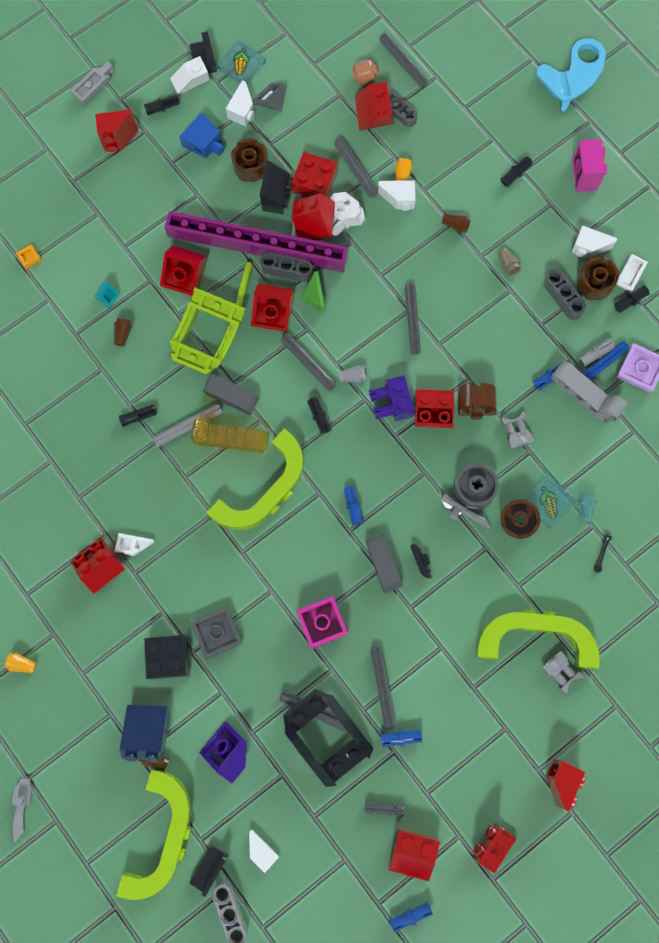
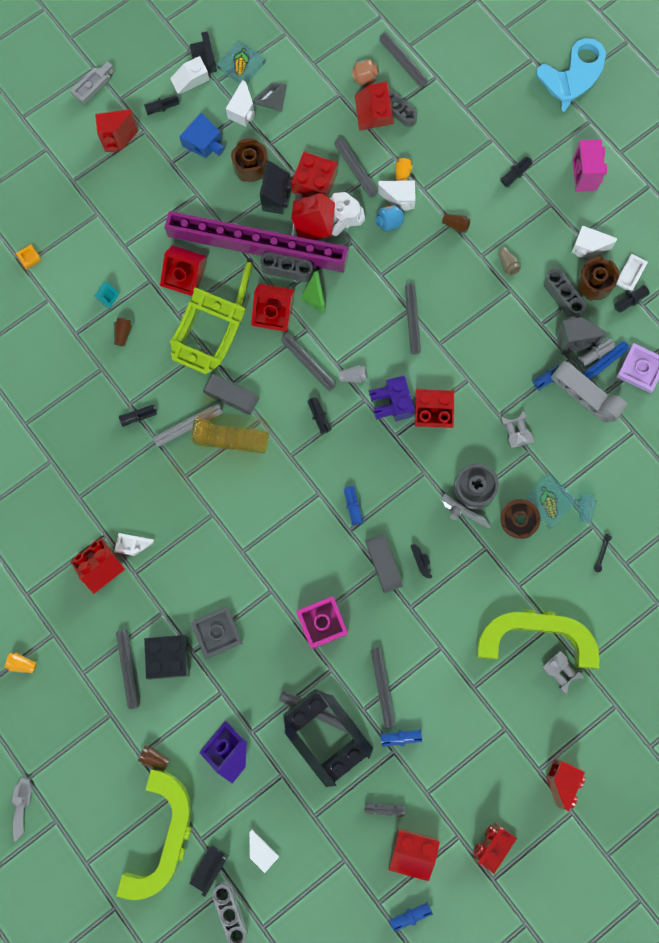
(127, 669): none -> dark grey axle
(144, 733): dark blue brick -> none
(271, 500): lime arch -> none
(389, 218): none -> dark azure head
(477, 400): reddish brown brick -> none
(578, 335): none -> dark grey slope

